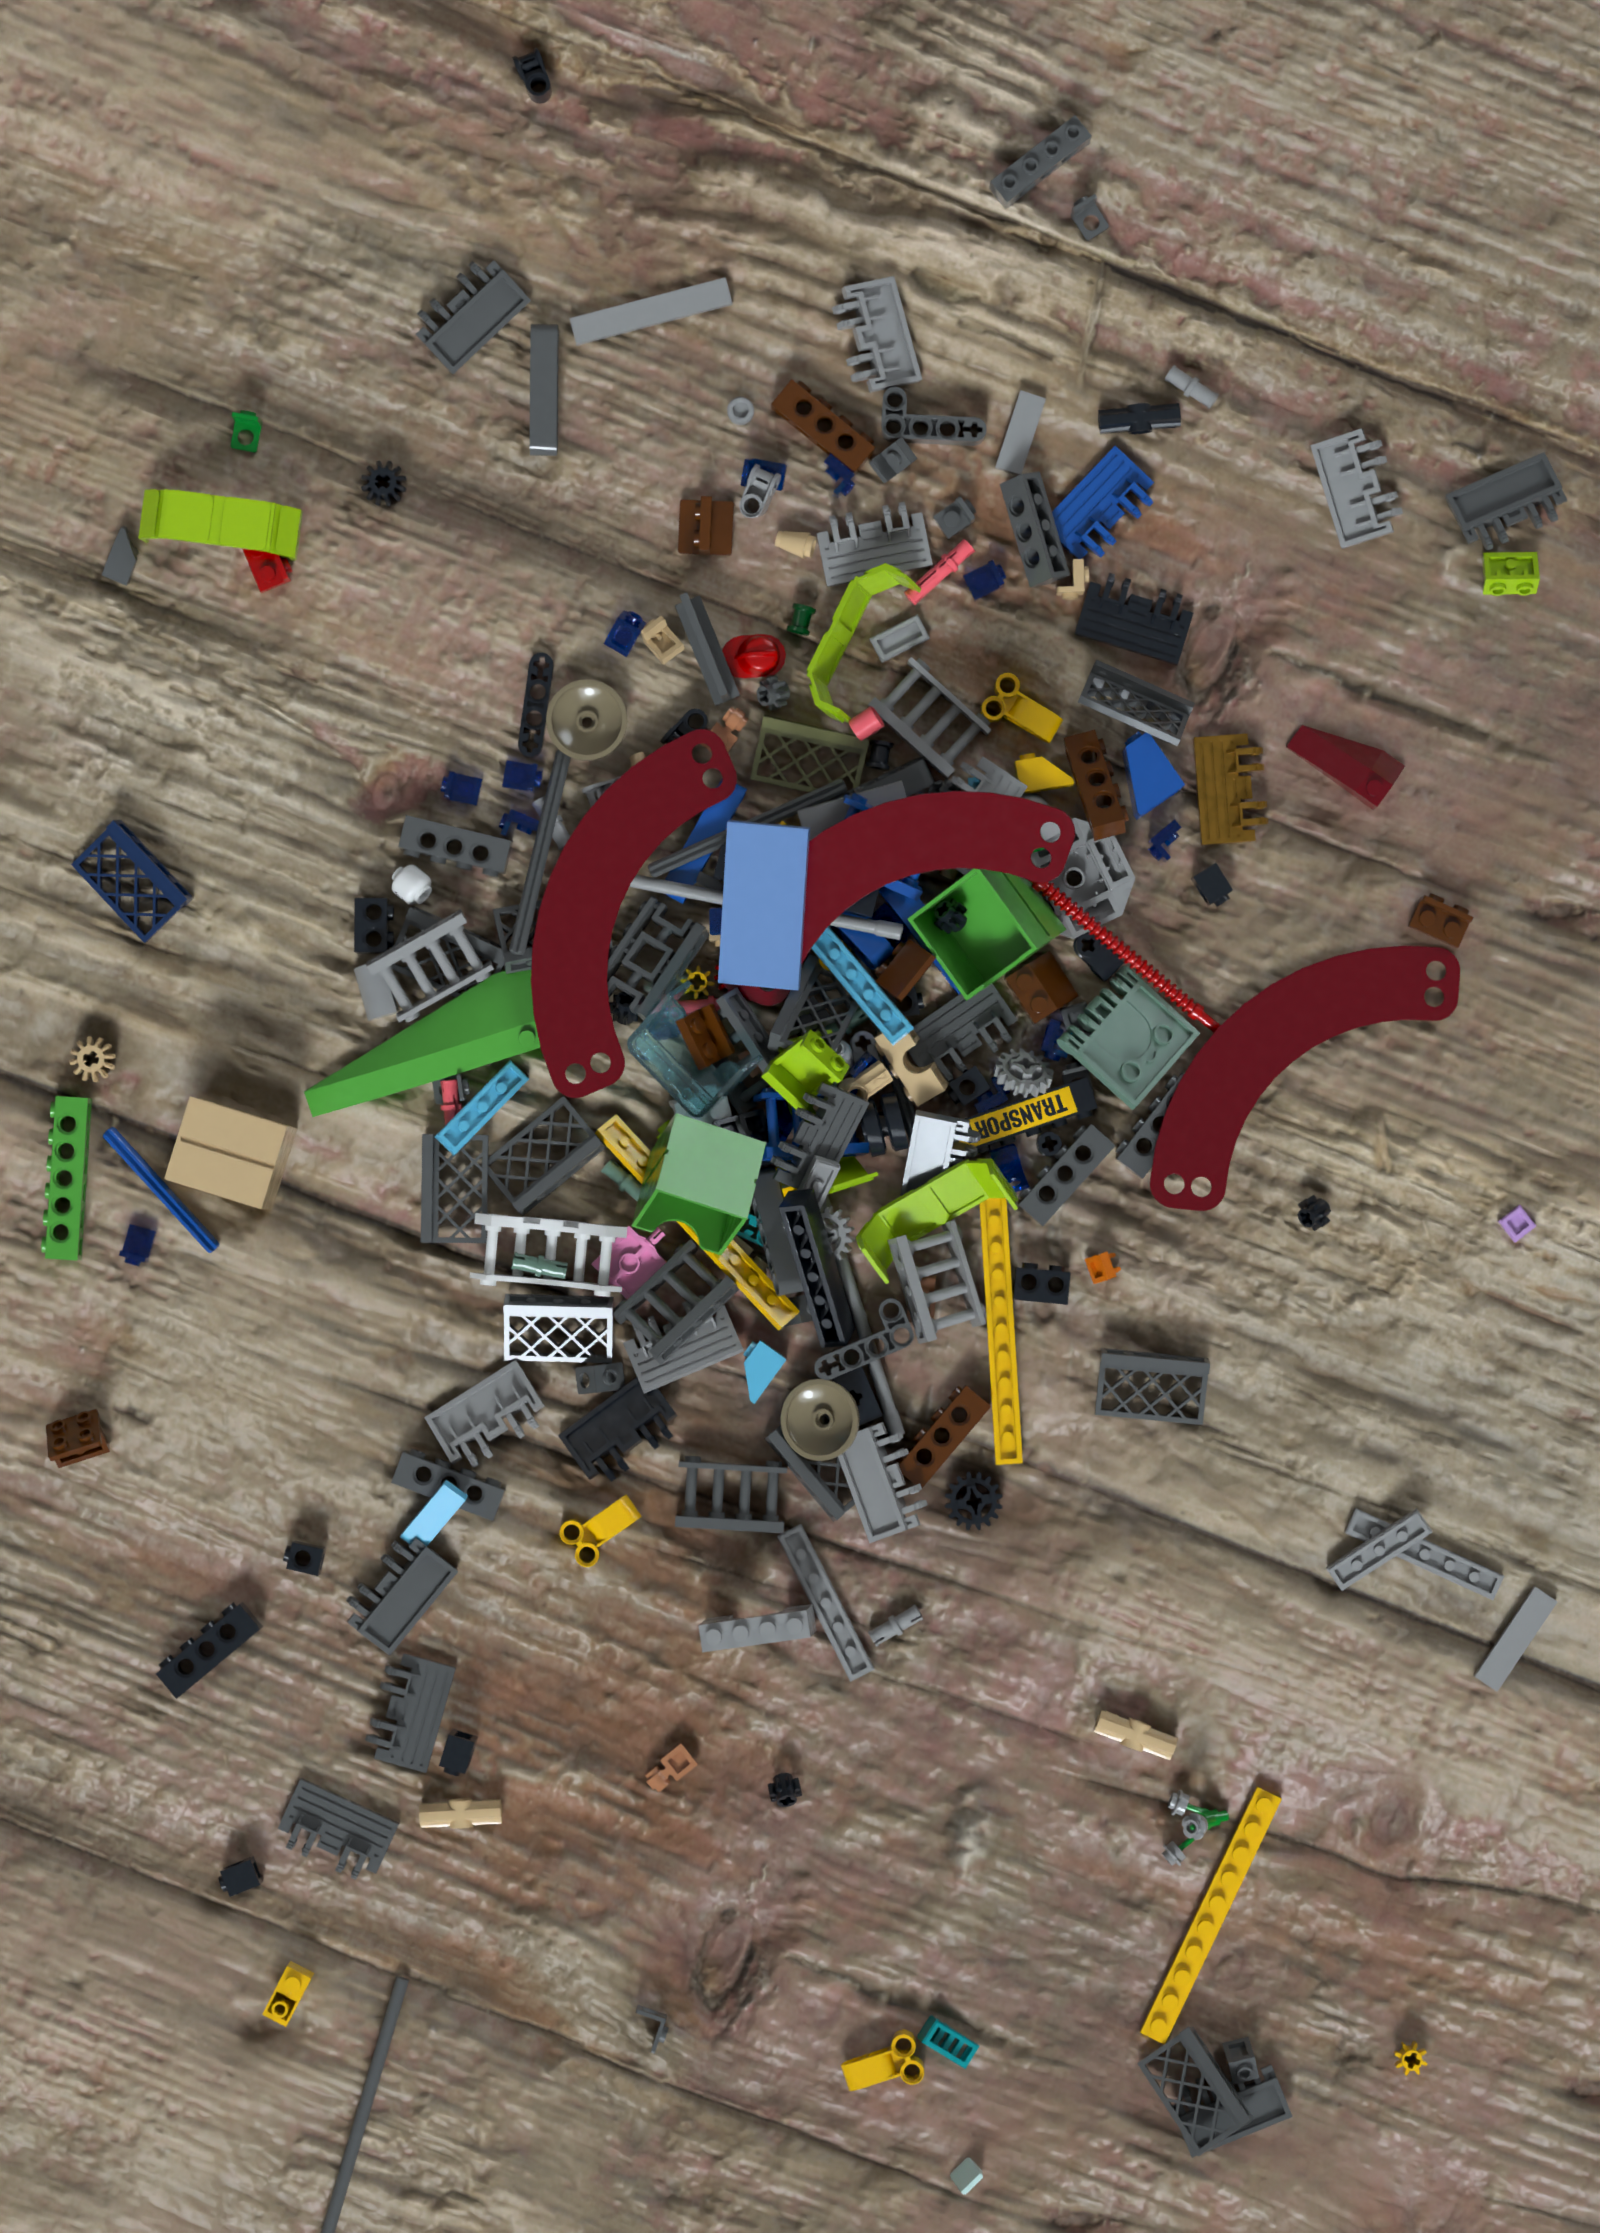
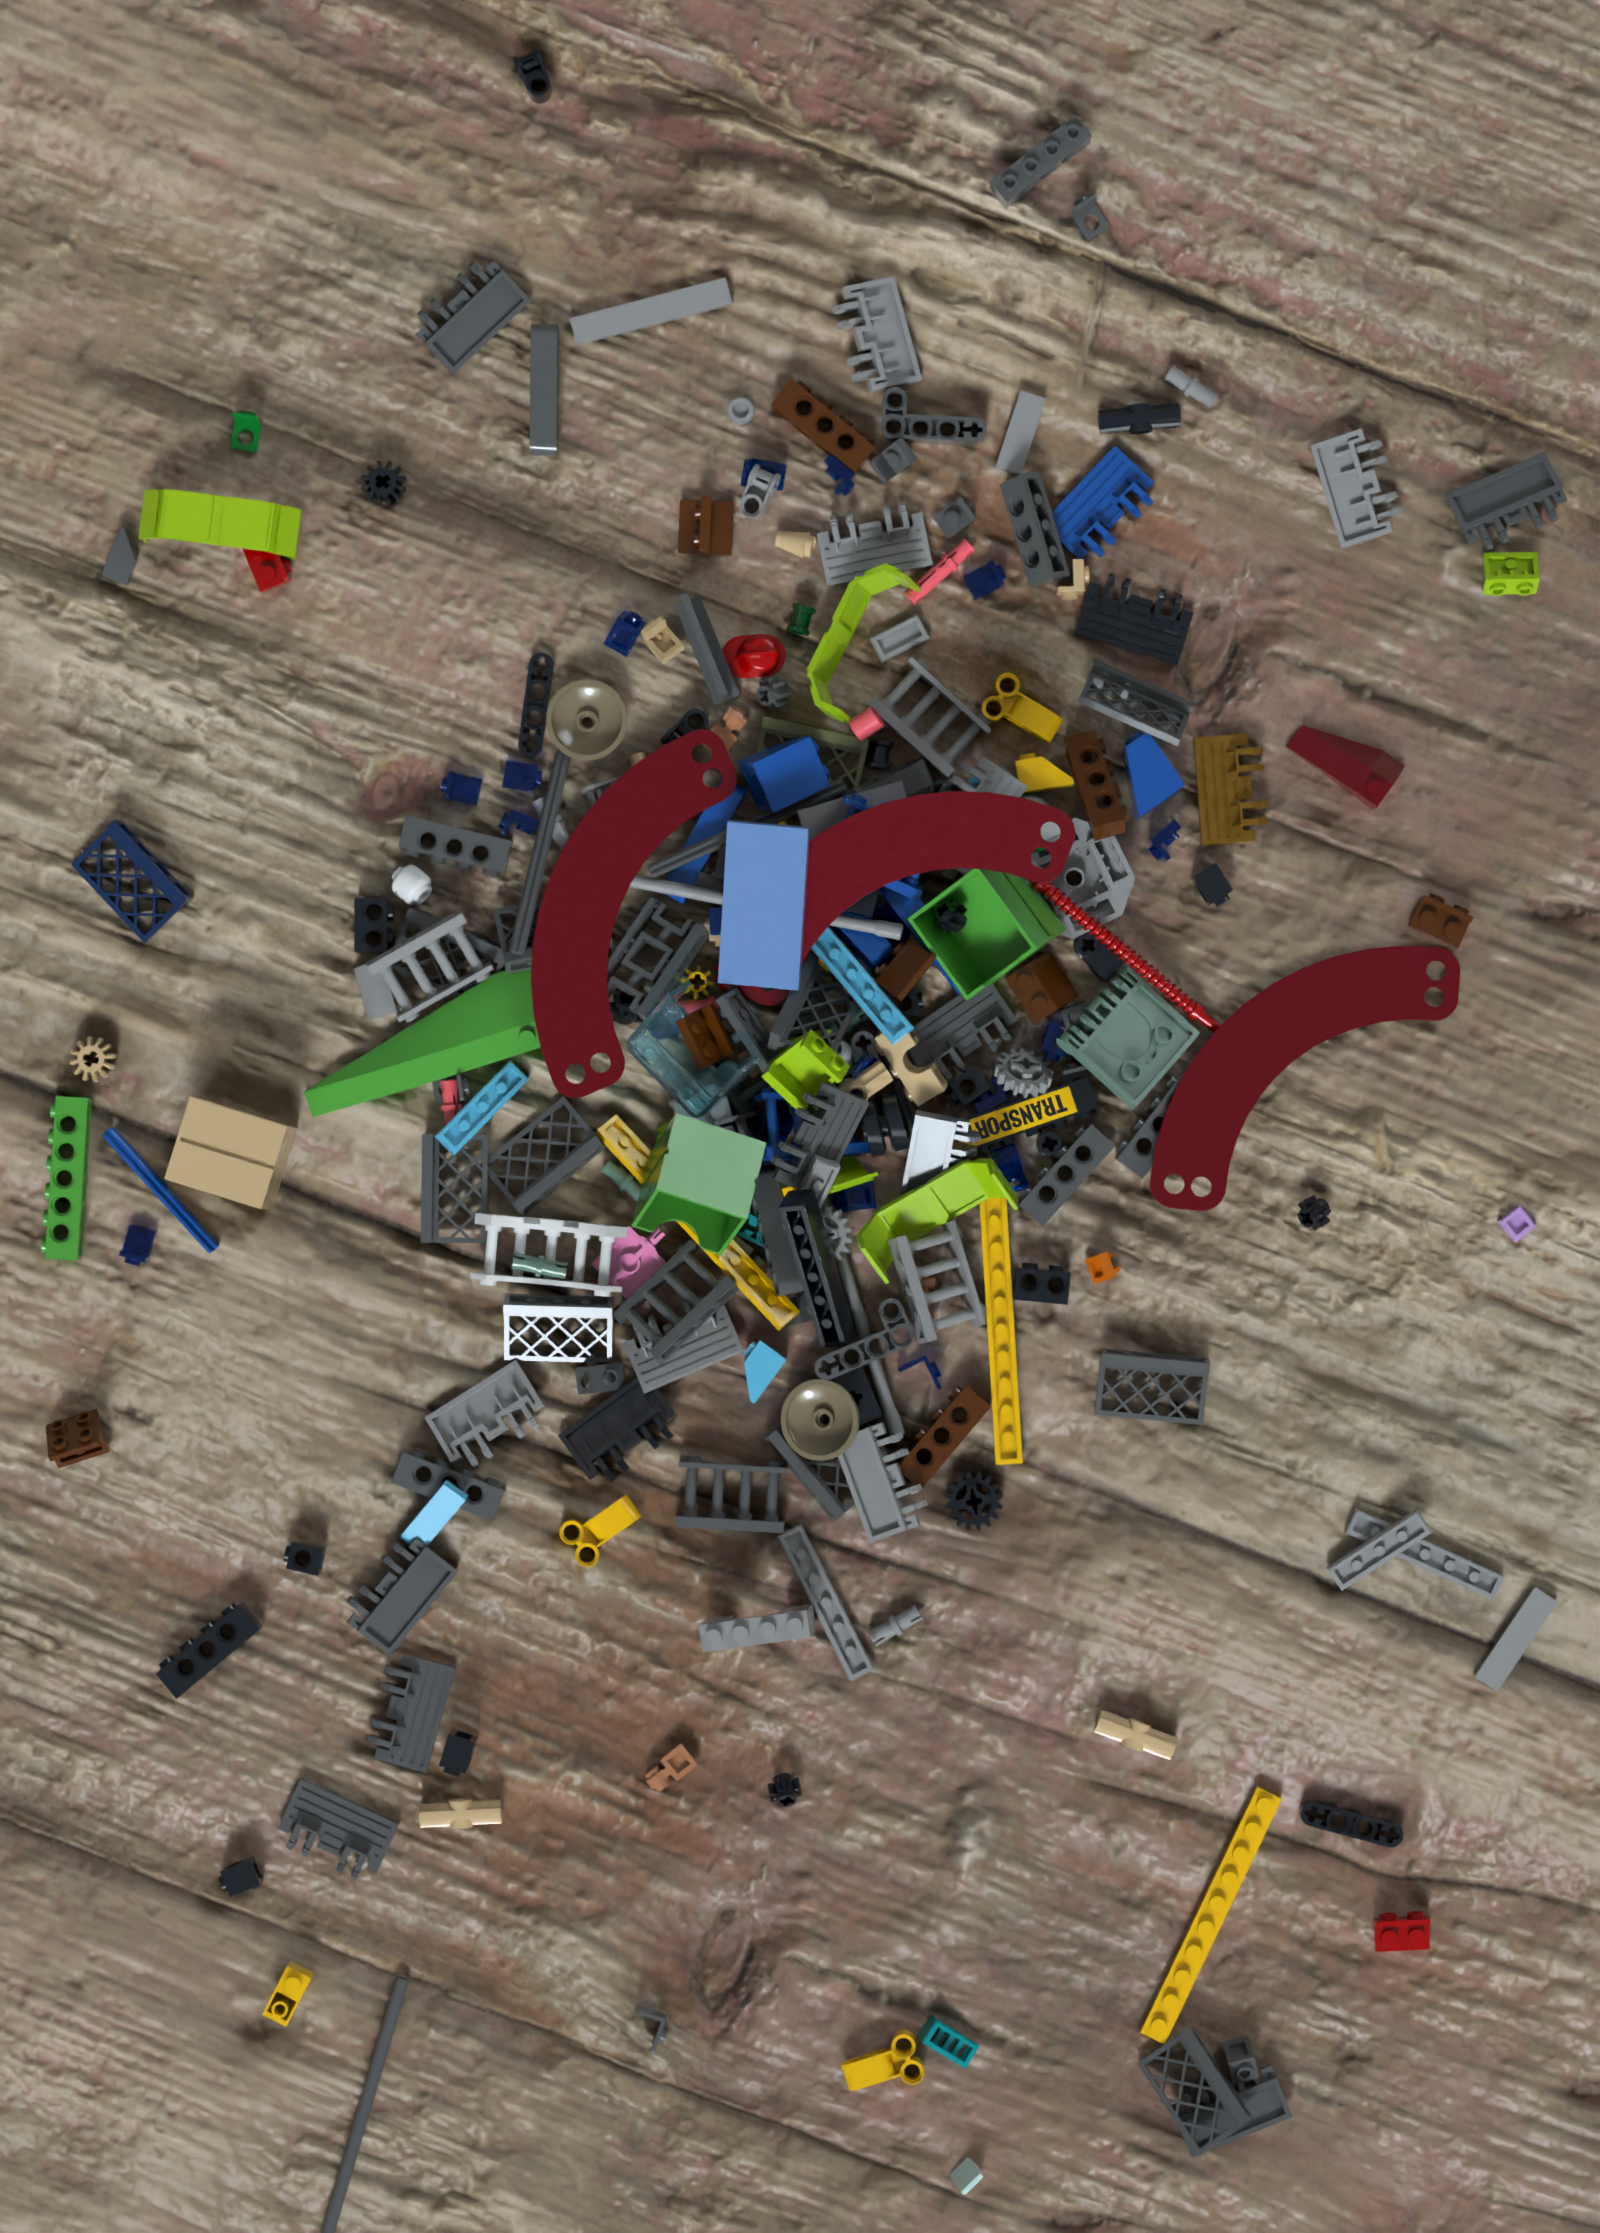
(784, 773): none -> blue slope
(855, 1198): none -> clear blue bracket
(932, 1368): none -> clear blue bracket
(1194, 1825): light grey plant -> none
(1351, 1820): none -> black beam
(1401, 1932): none -> red bracket
(1413, 2065): yellow gear -> none

